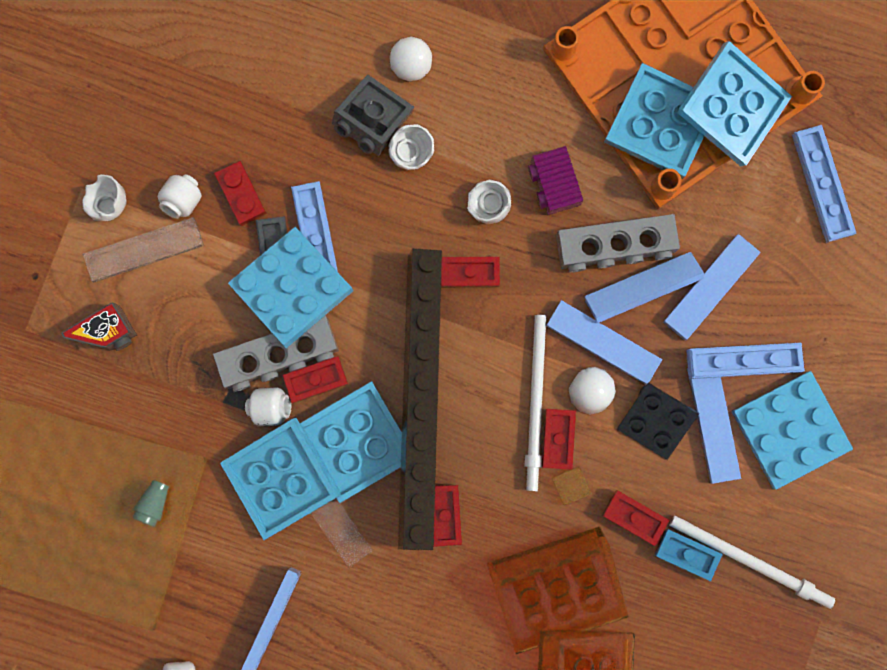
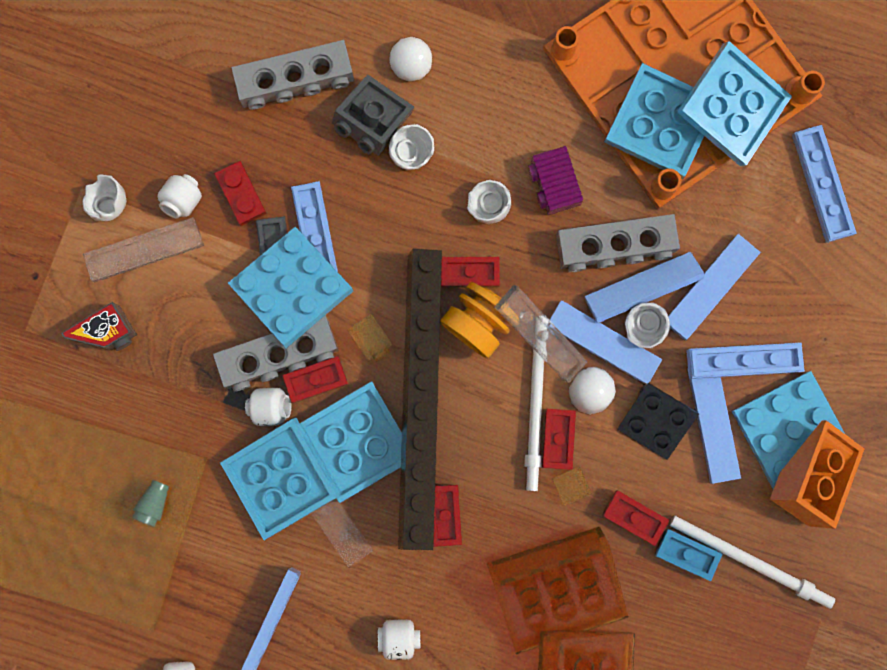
(278, 68): none -> light grey brick
(370, 338): none -> clear yellow brick
(398, 639): none -> white head
(478, 320): none -> light orange wheel
(540, 333): none -> clear tile
(647, 325): none -> white hair
(819, 477): none -> orange slope

